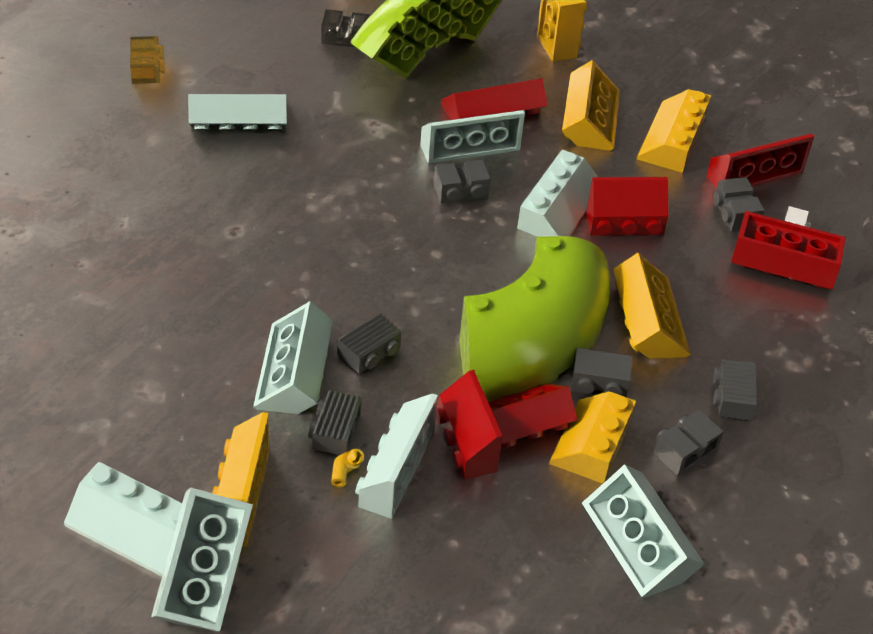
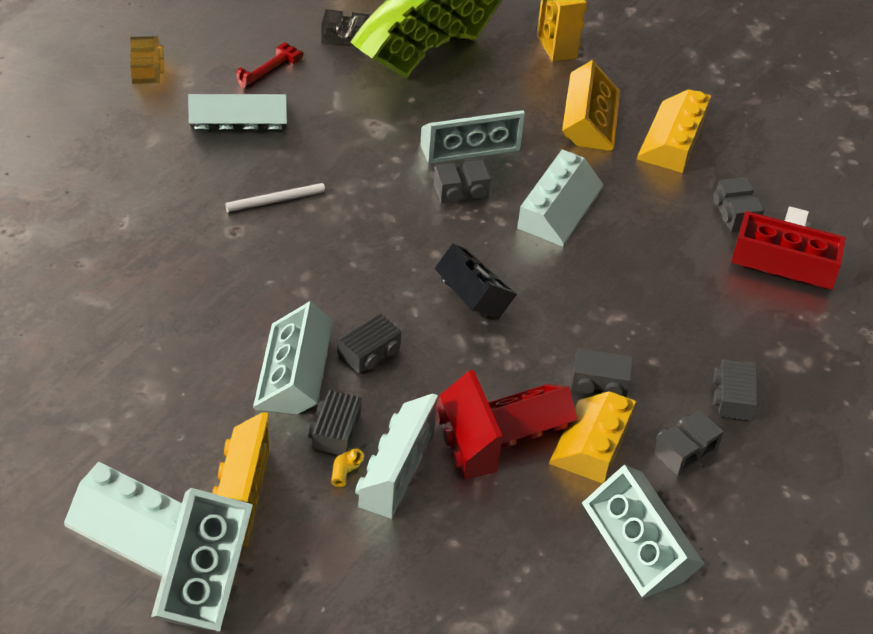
(275, 197): none -> white bar
(284, 53): none -> red hinge
(474, 282): none -> black wedge
(498, 99): red slope -> none
(538, 322): lime brick -> none
(627, 206): red slope -> none
(650, 310): yellow slope -> none
(763, 162): red slope -> none

